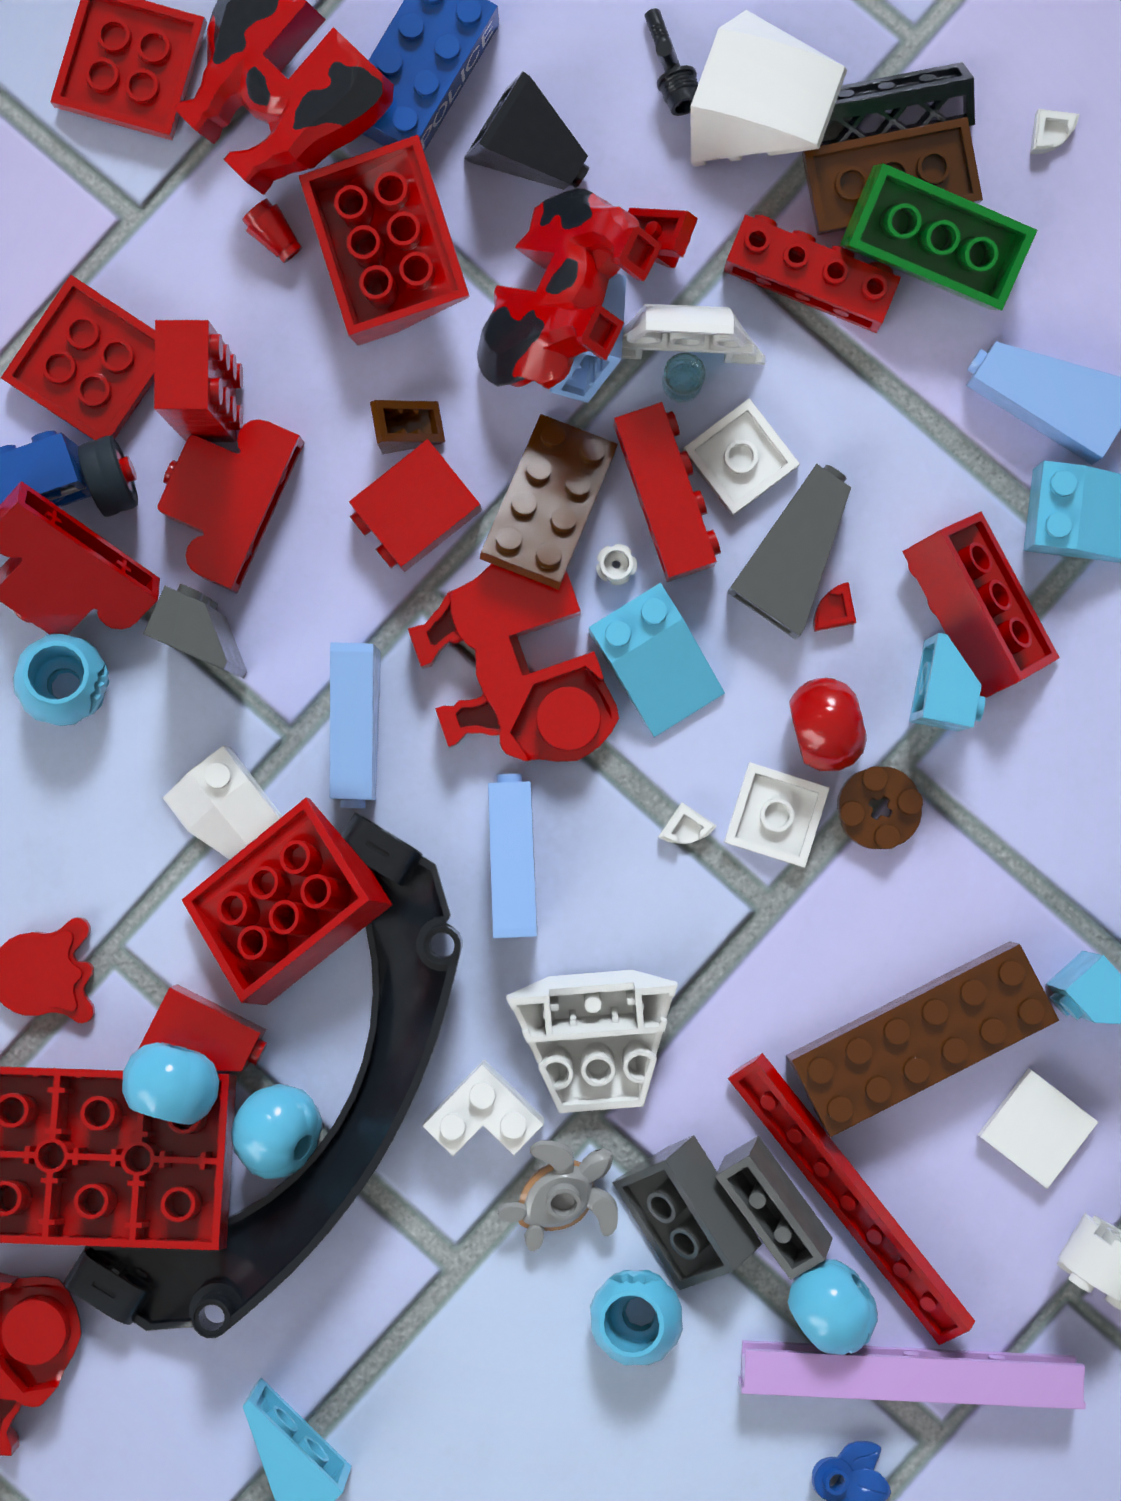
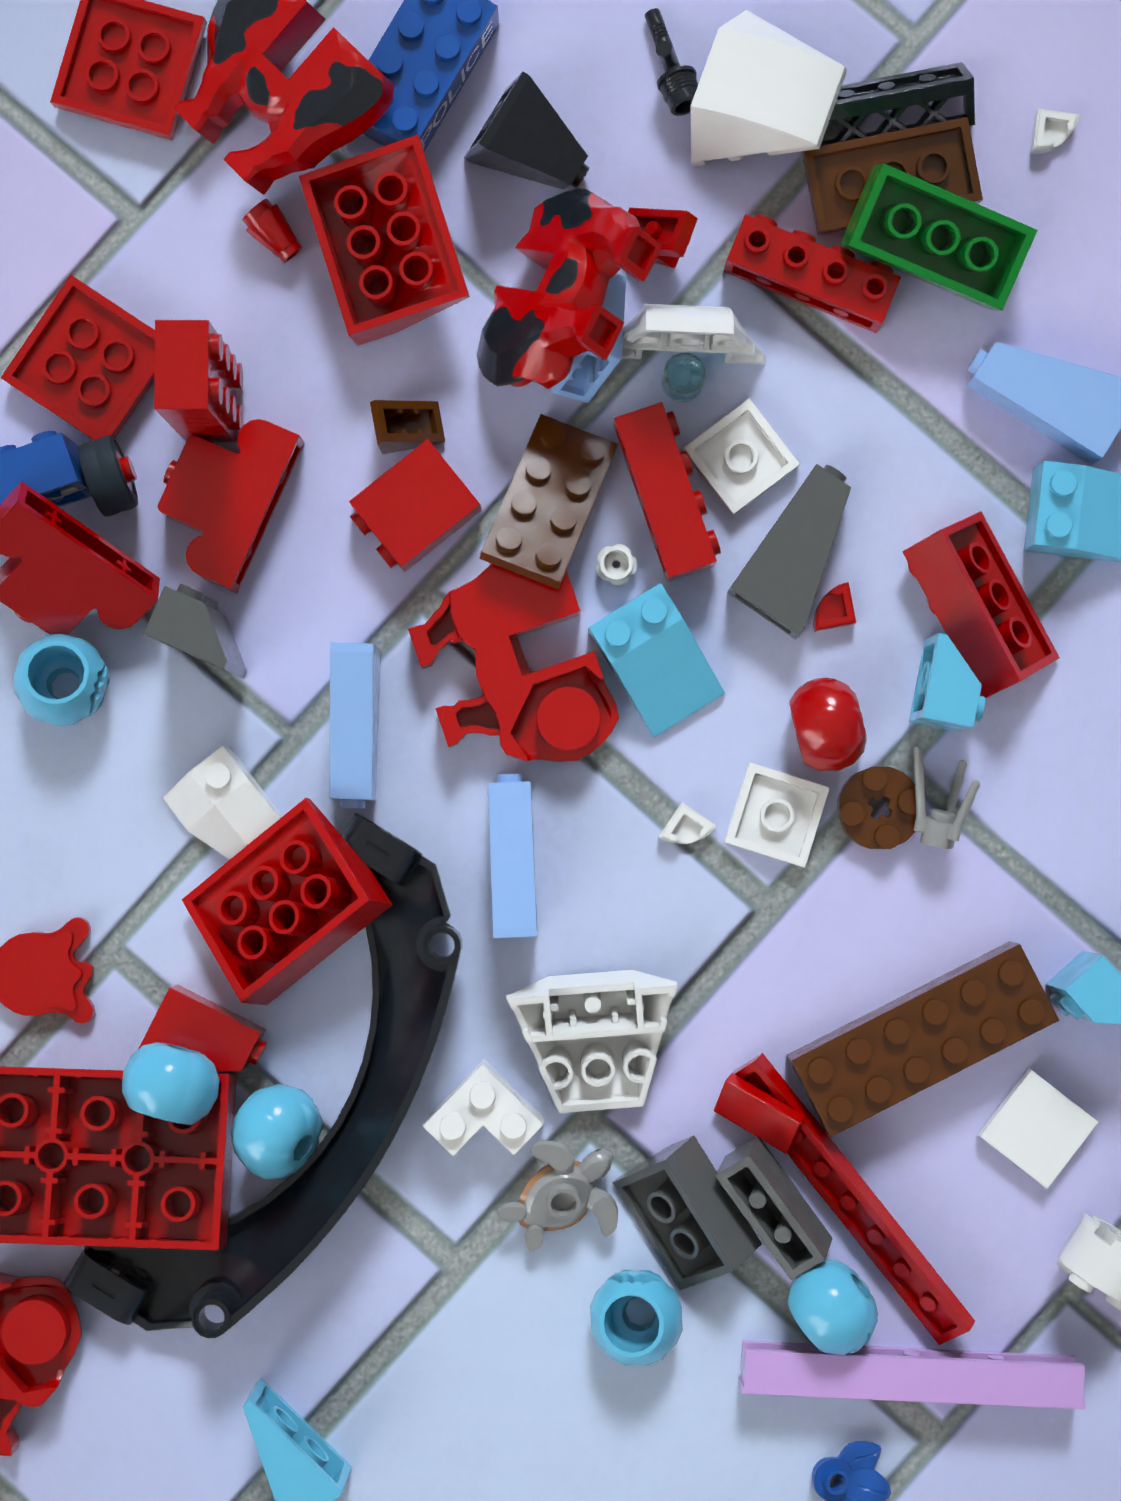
(759, 1113): none -> red tile
(942, 826): none -> light grey plant

